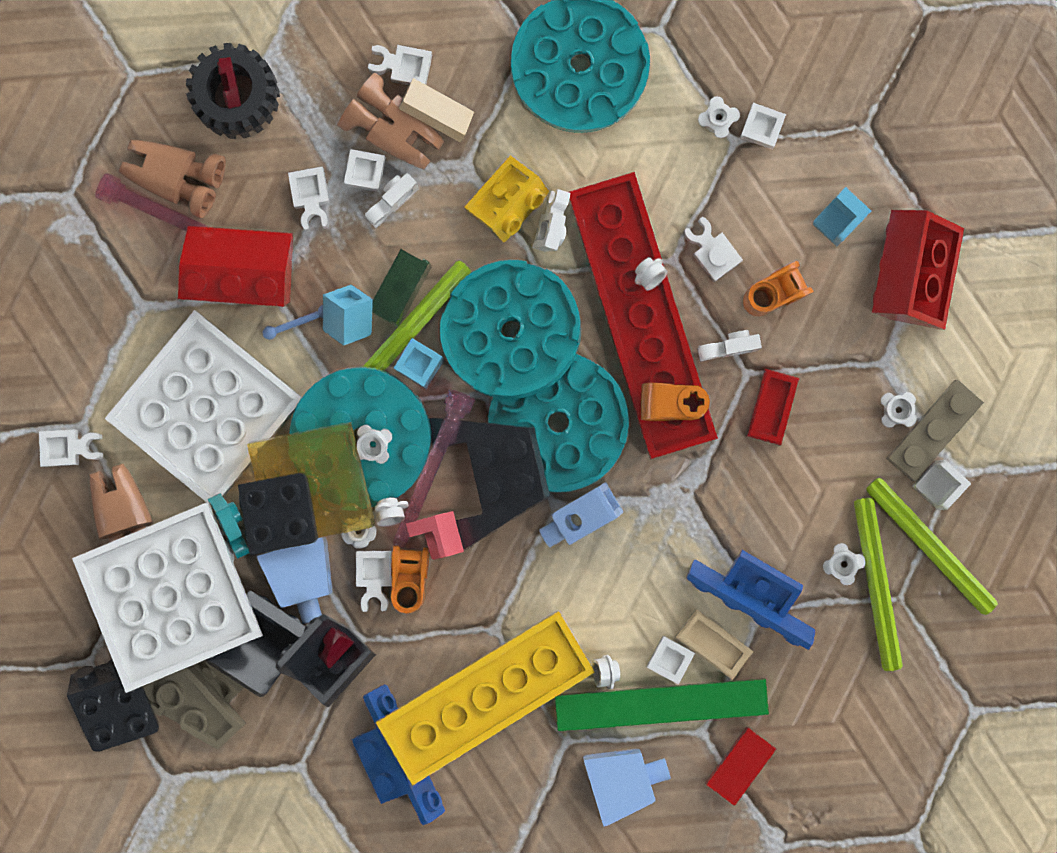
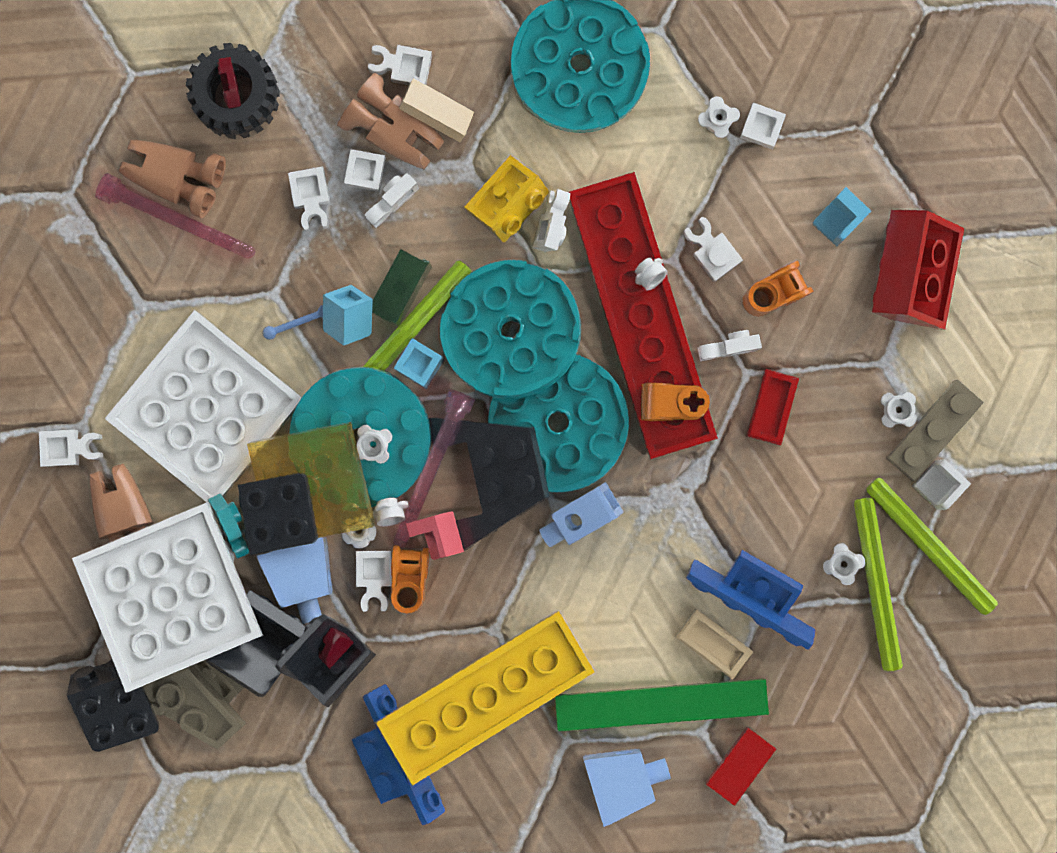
(236, 266): red slope -> none
(606, 672): white plate -> none
(670, 660): white plate -> none

